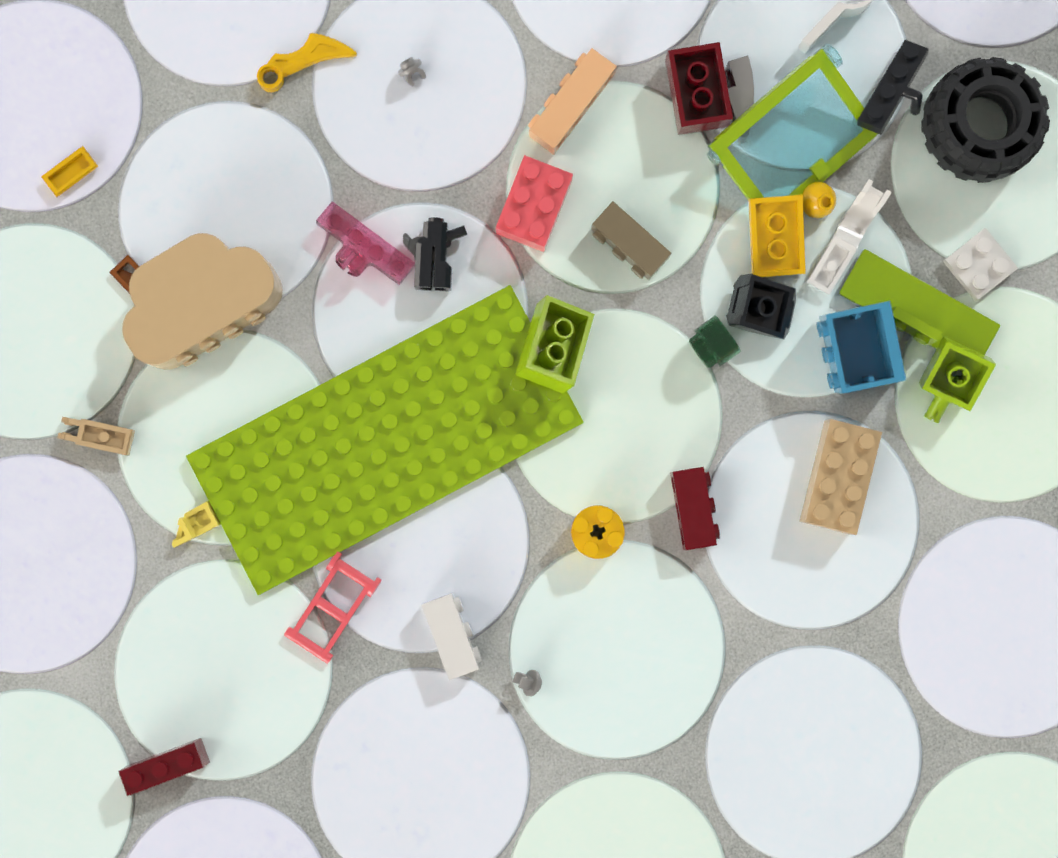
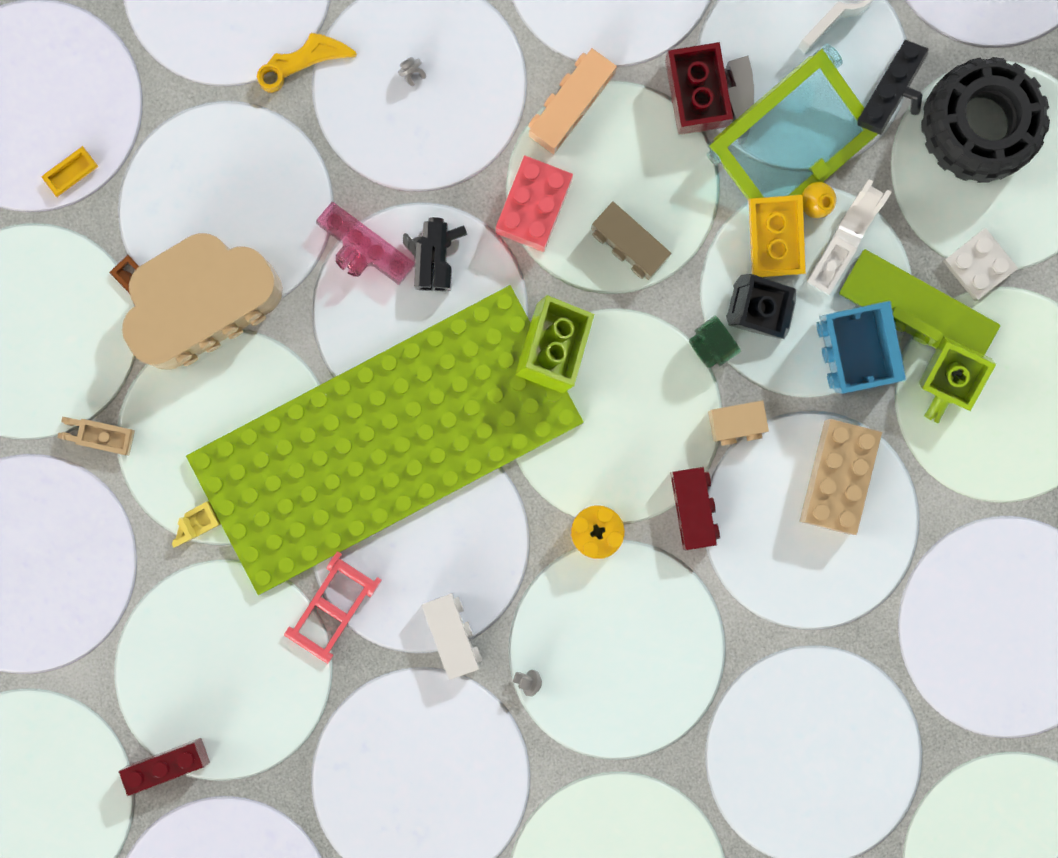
(738, 422): none -> tan brick

